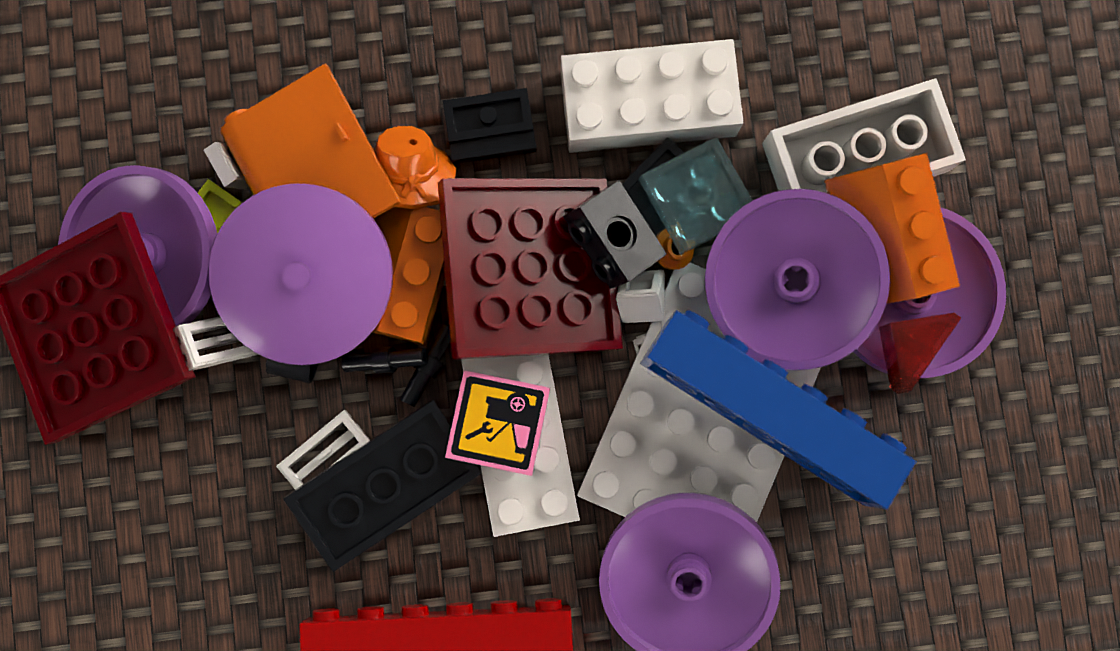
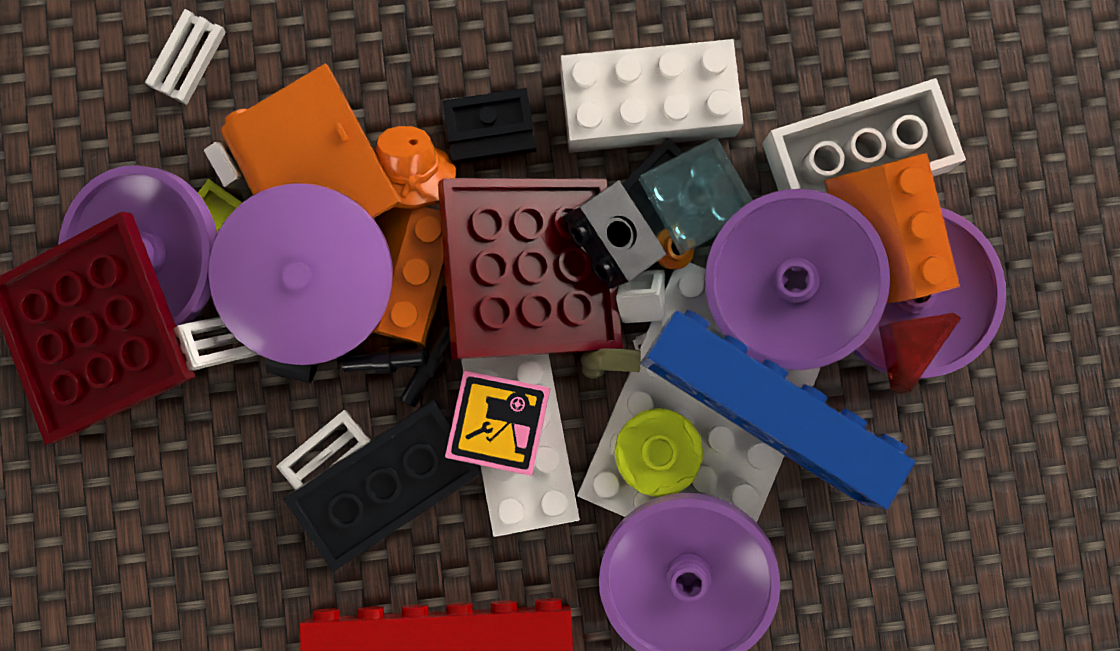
(173, 47): none -> white tile
(607, 359): none -> olive arm
(658, 452): none -> neon yellow tile

